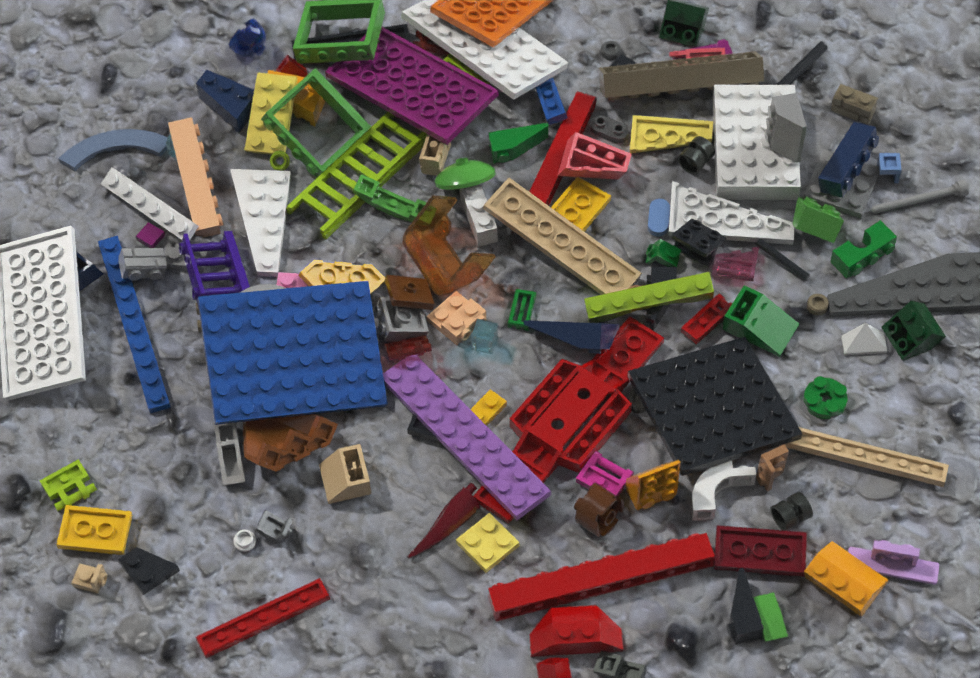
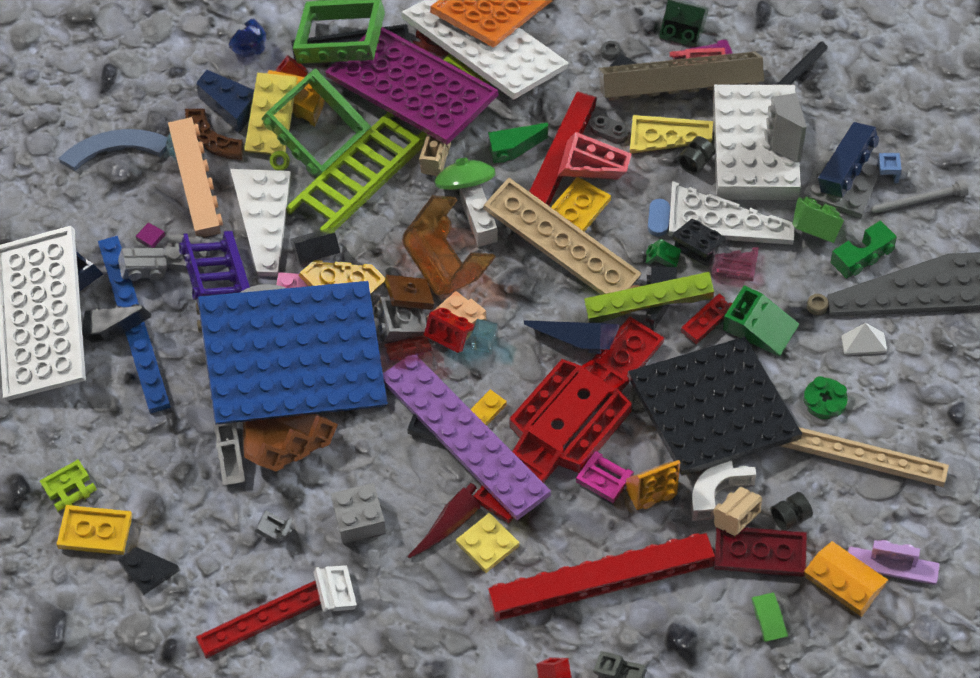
(89, 578): tan bracket -> none
(107, 324): none -> black slope
(149, 204): white plate -> none
(213, 142): none -> reddish brown tile
(244, 540): white plate -> none
(315, 245): none -> black brick
(335, 588): none -> white plate
(345, 474): tan slope -> none
(358, 513): none -> light grey brick
(387, 201): bright green slope -> none
(448, 329): none -> red bracket
(519, 324): green tile -> none
(551, 102): blue plate -> none
(575, 632): red wedge -> none
(598, 510): reddish brown brick -> none
(737, 510): none -> tan brick
(745, 620): black slope -> none
(771, 466): medium nougat bracket -> none
(782, 259): black bar -> none
(854, 104): dark tan brick -> none
(913, 330): dark green slope -> none

